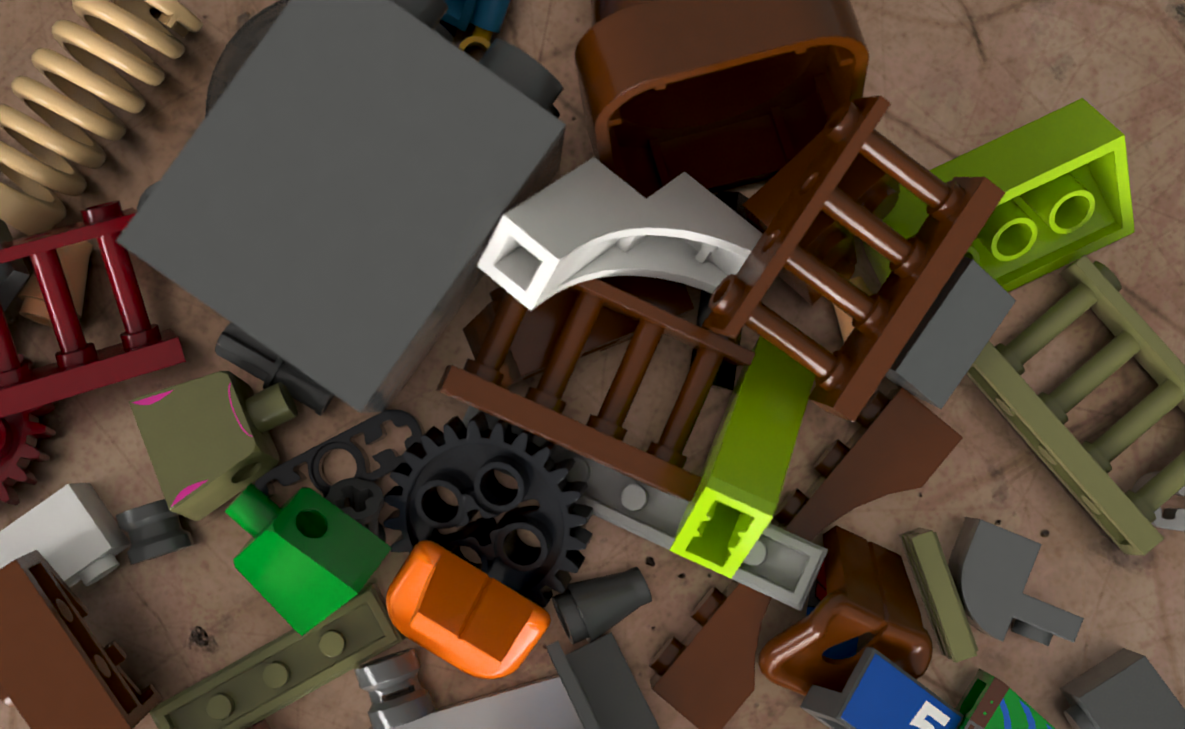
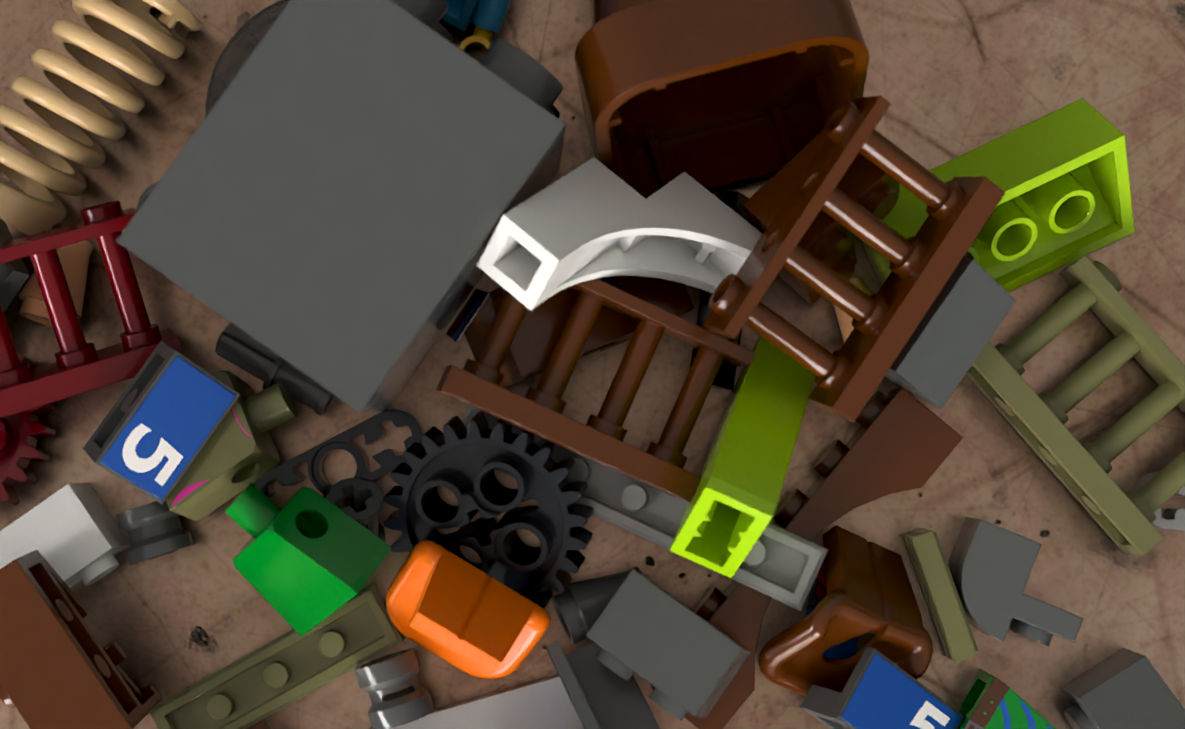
(160, 422): none -> panel
(467, 314): none -> sticker
(667, 646): none -> dark grey brick

